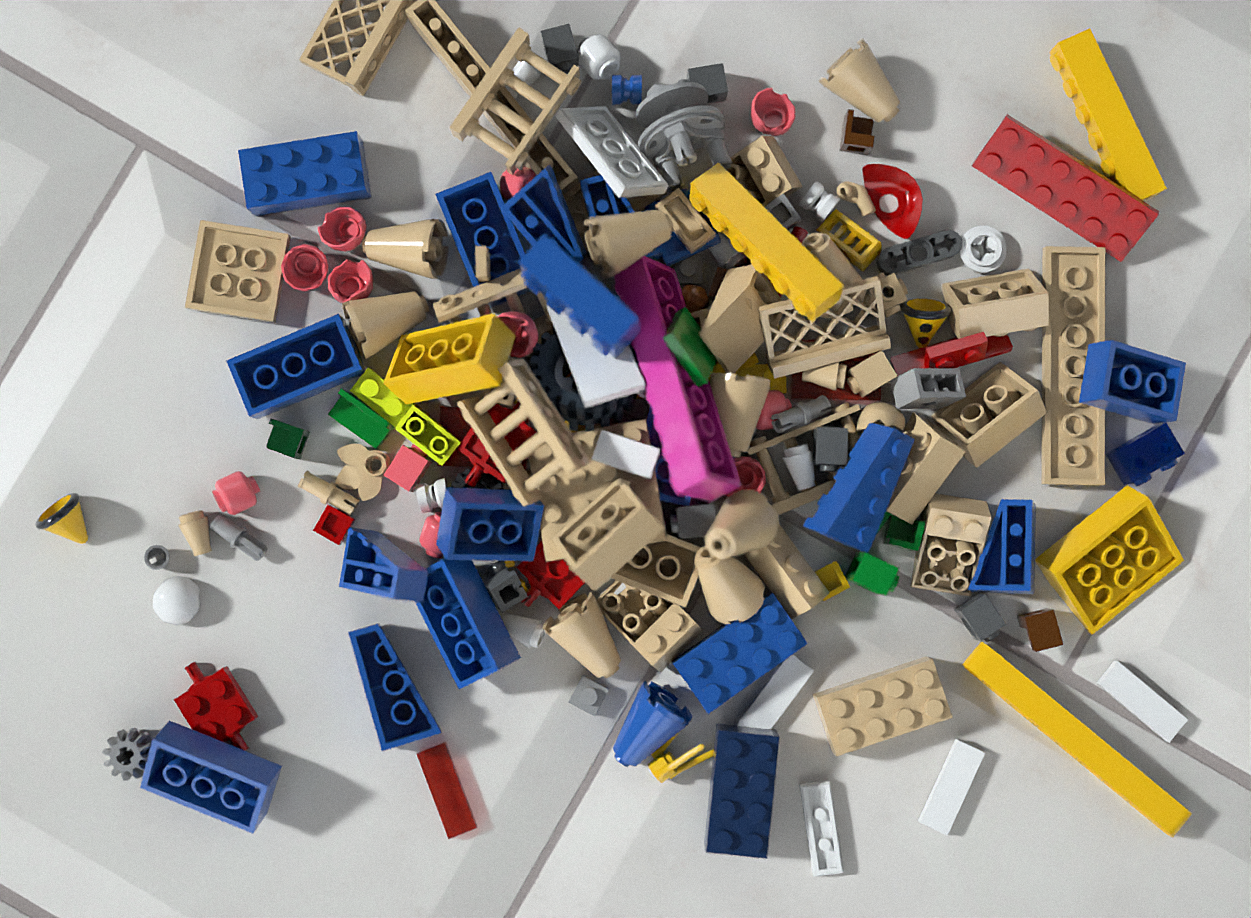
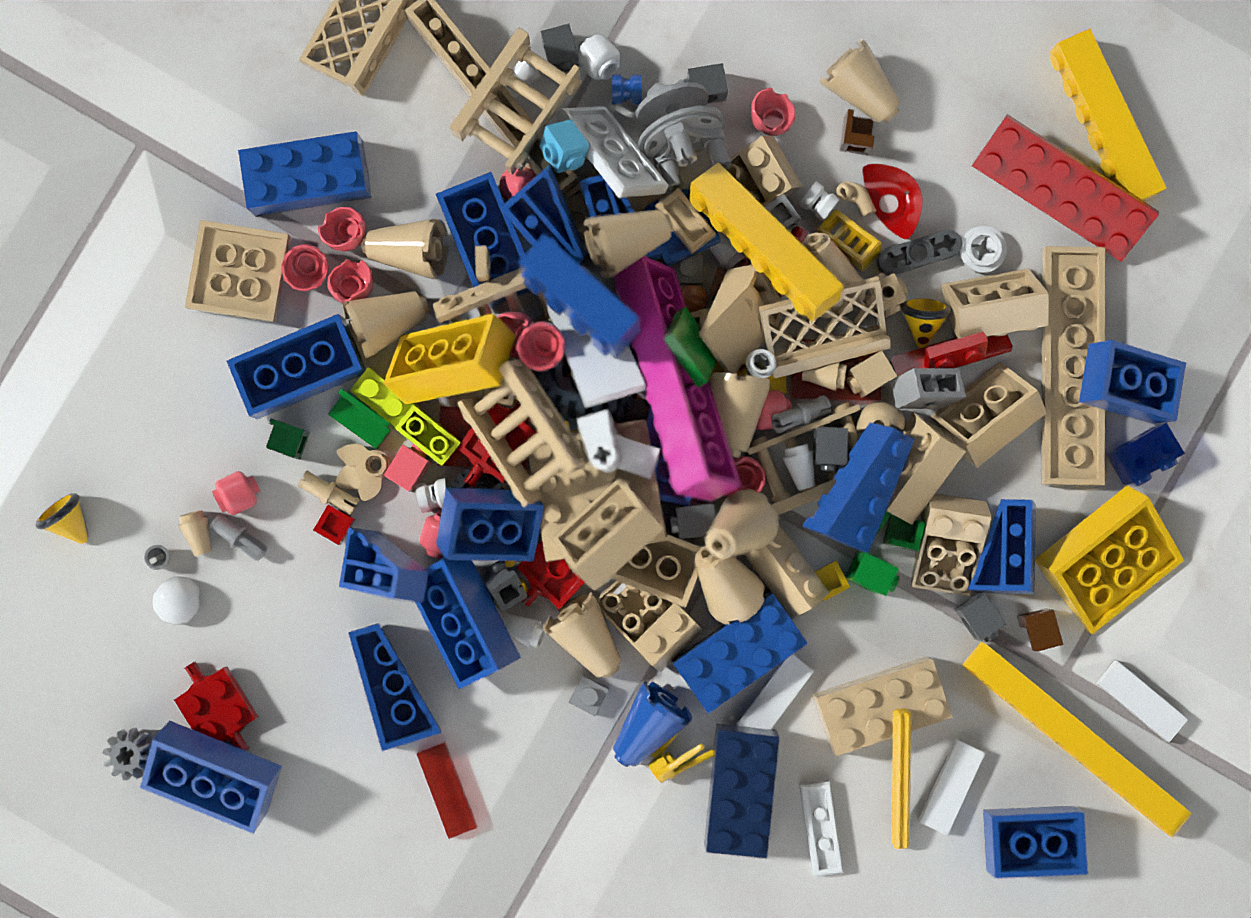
(541, 346): none -> coral hair
(564, 146): none -> medium azure brick
(600, 435): none -> white piece
(763, 360): none -> white cone
(901, 778): none -> yellow axle
(1035, 842): none -> blue brick

